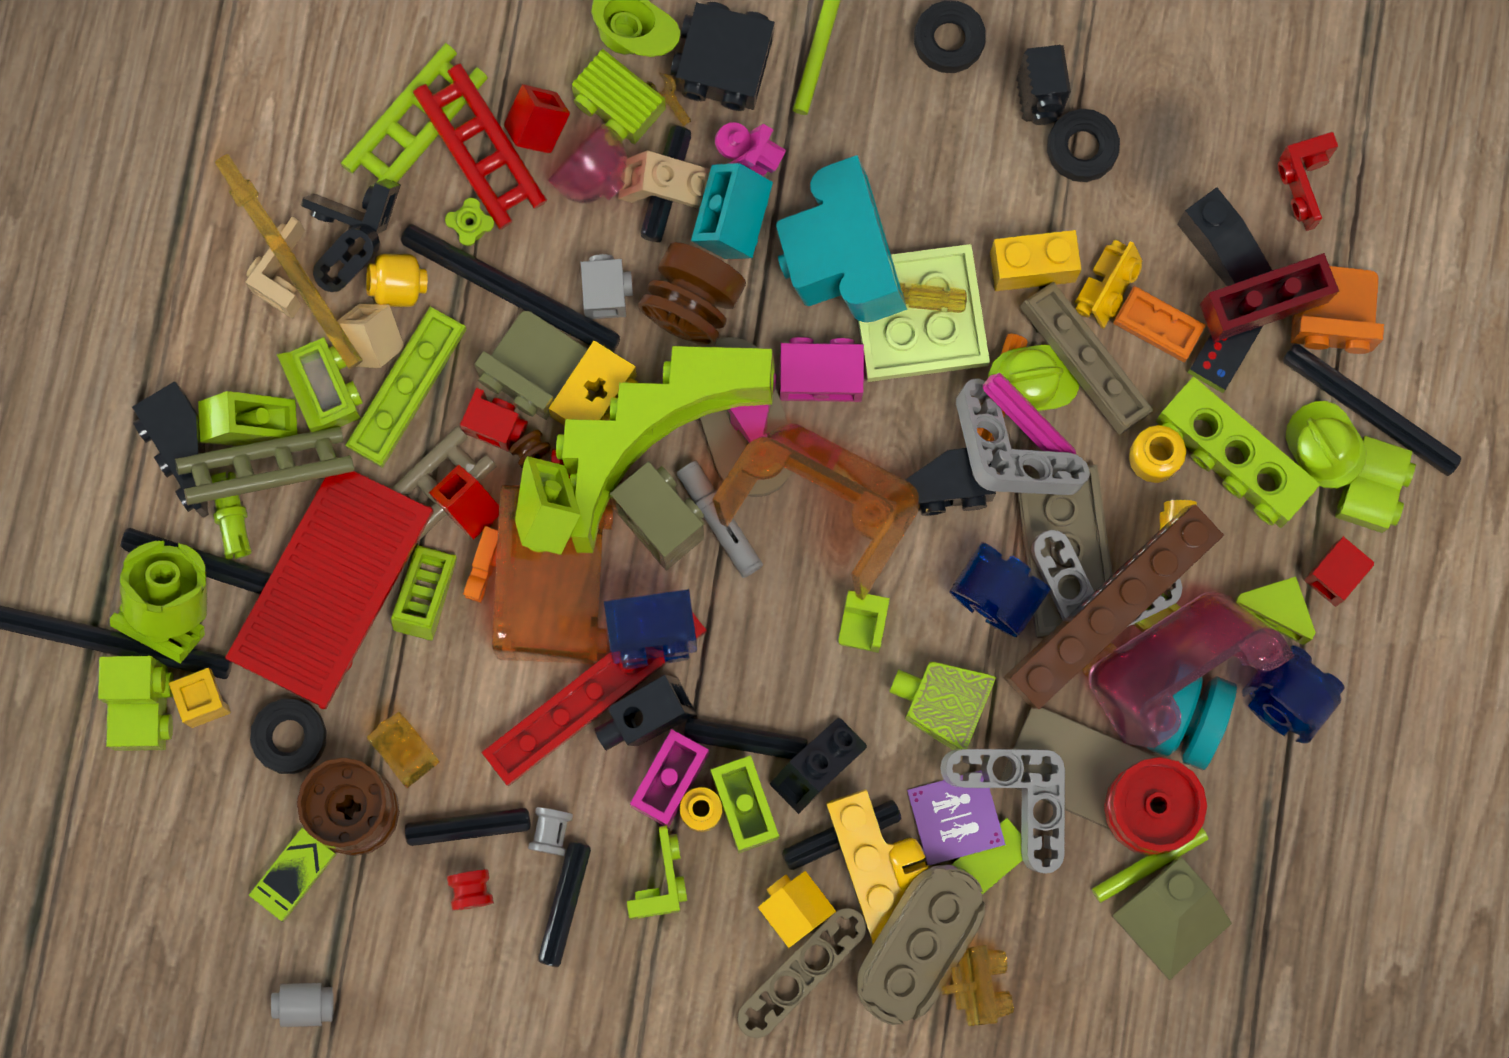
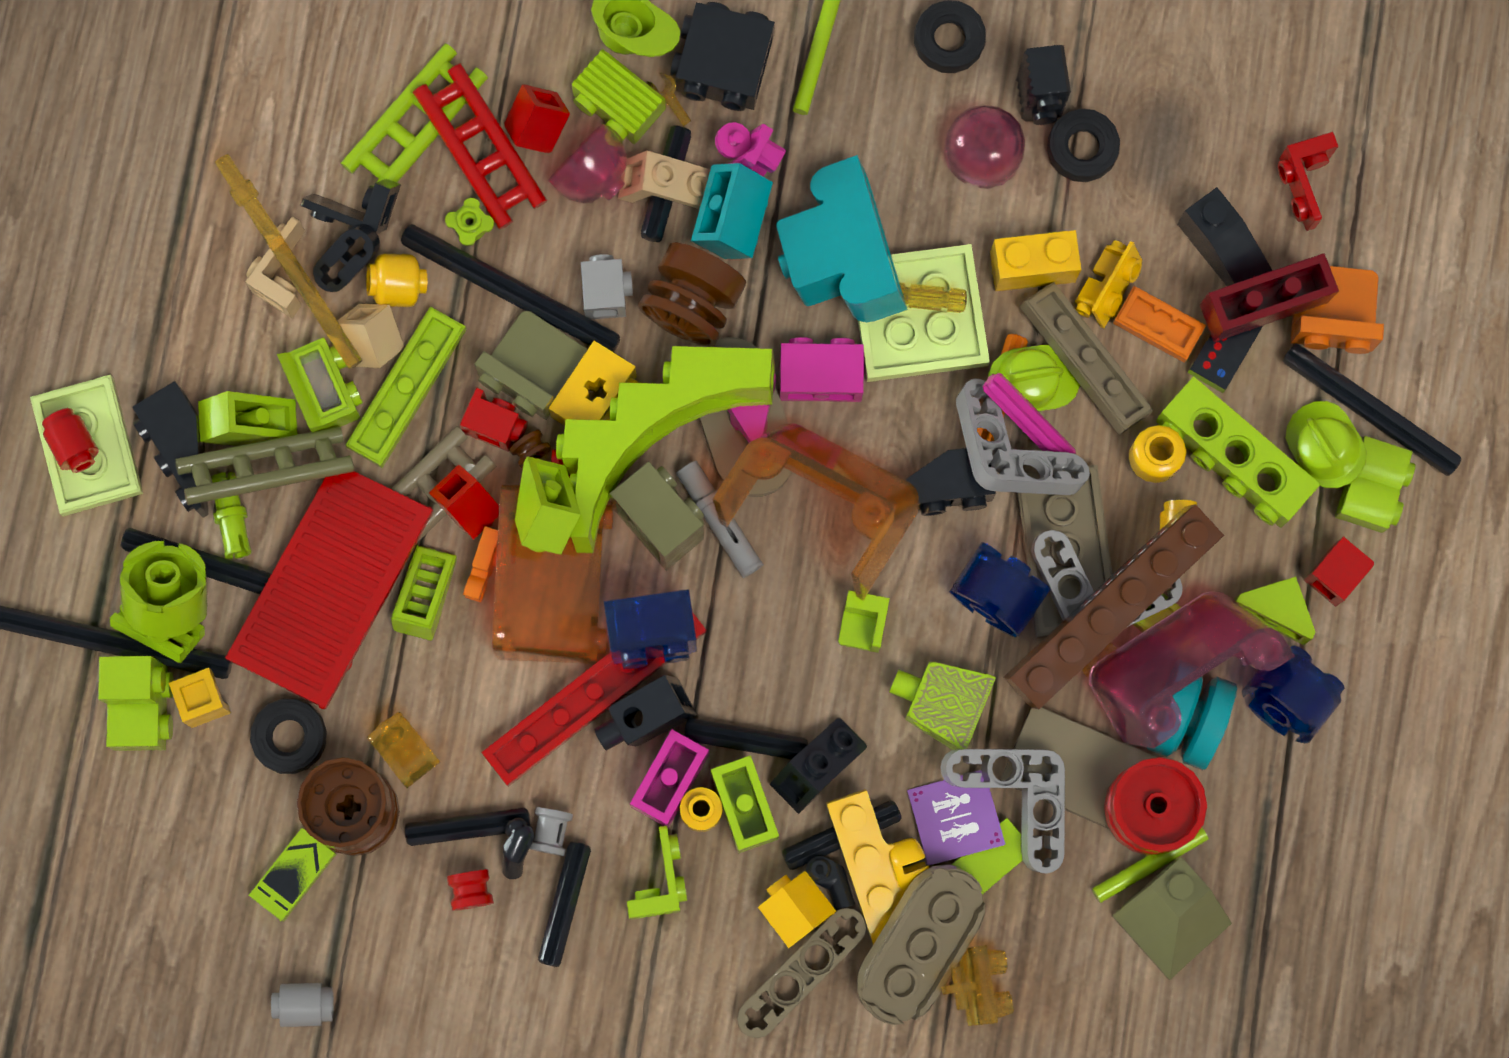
(69, 440): none -> red brick
(114, 470): none -> yellowish green tile
(516, 847): none -> black arm
(833, 878): none -> black arm
(985, 146): none -> clear pink cylinder

